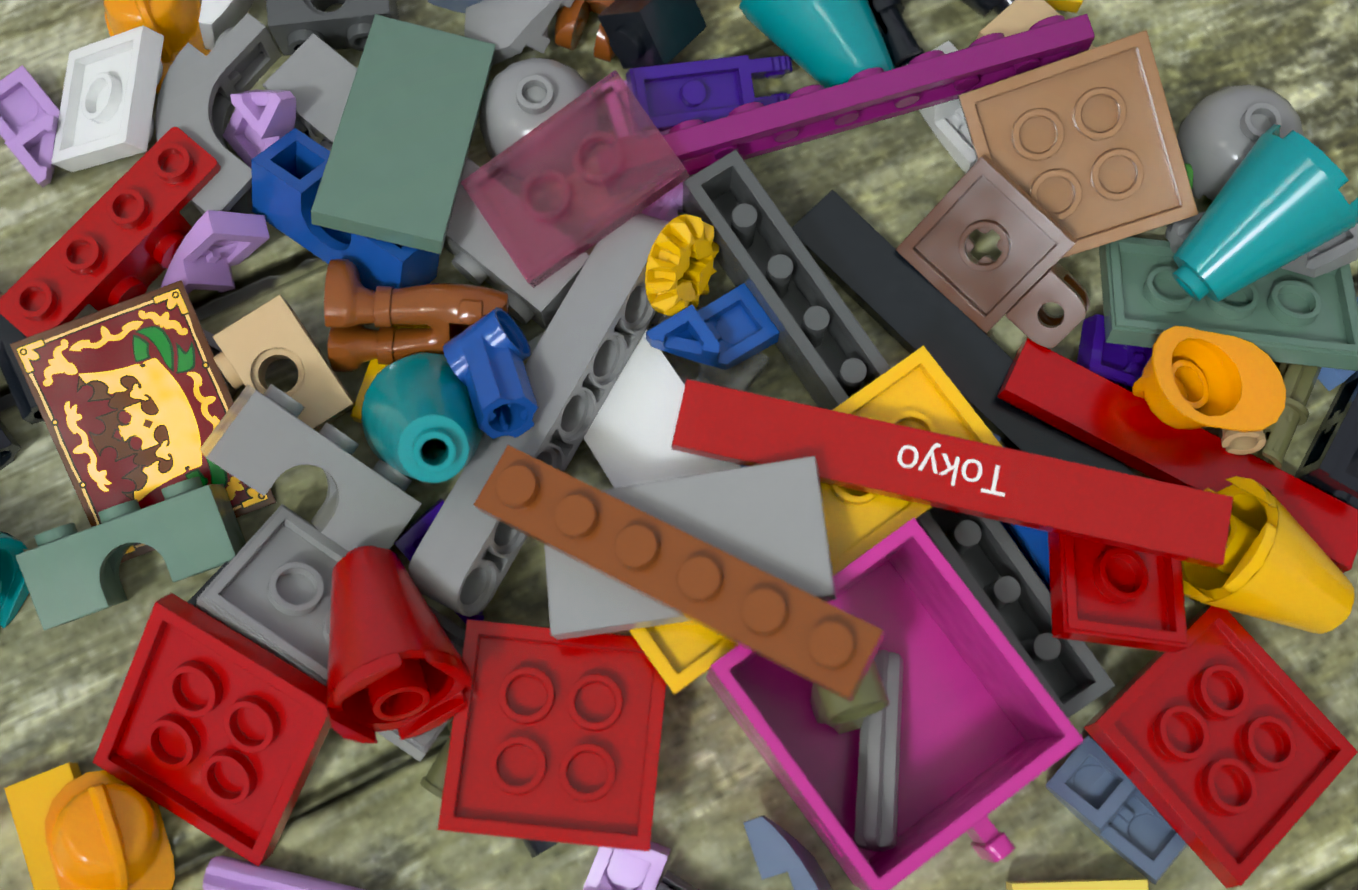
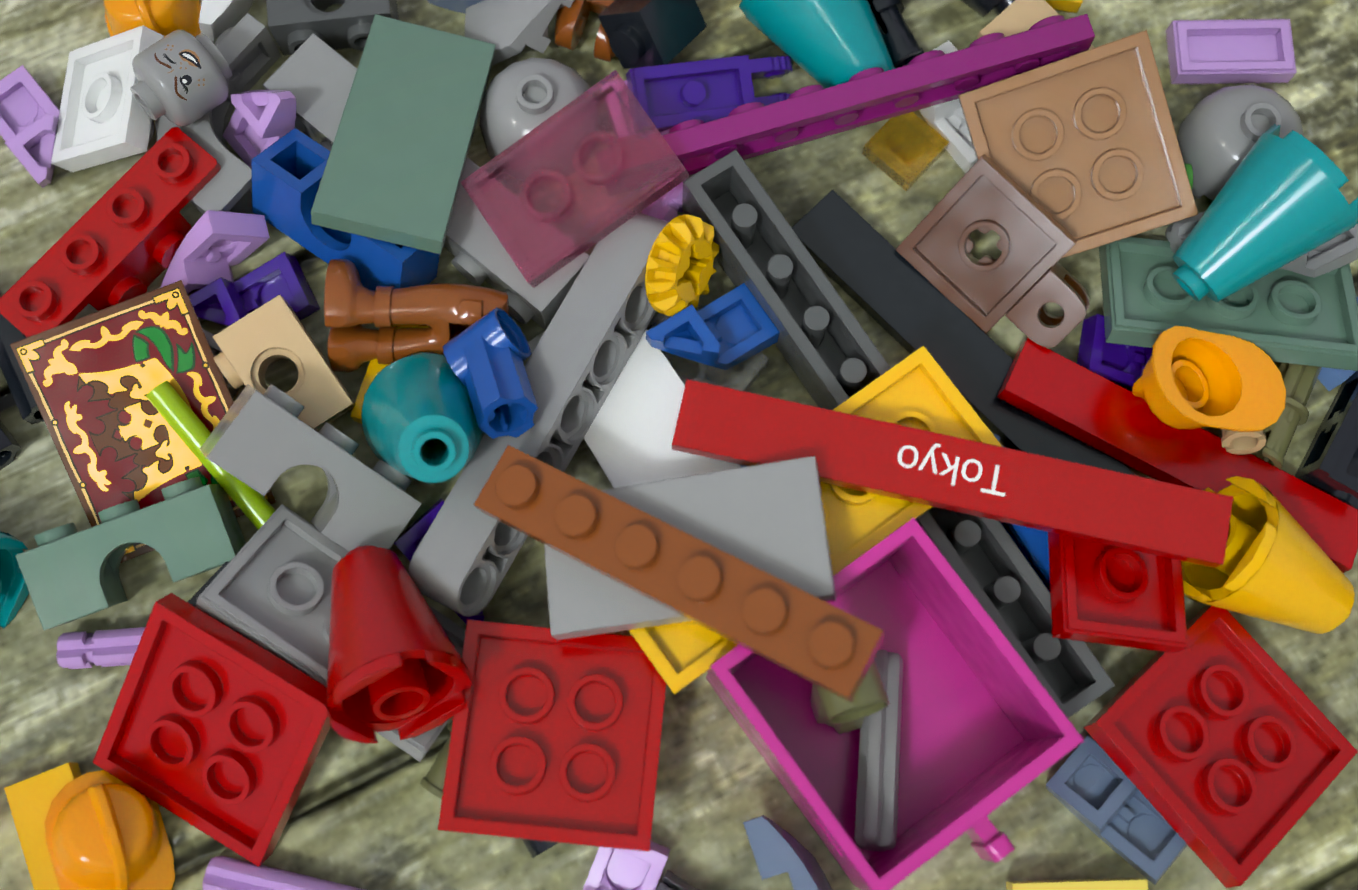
(102, 648): none -> lavender axle
(181, 78): none -> light grey head
(194, 435): none -> lime bar
(230, 301): none -> dark purple slope
(905, 148): none -> clear yellow tile
(1230, 51): none -> lavender tile

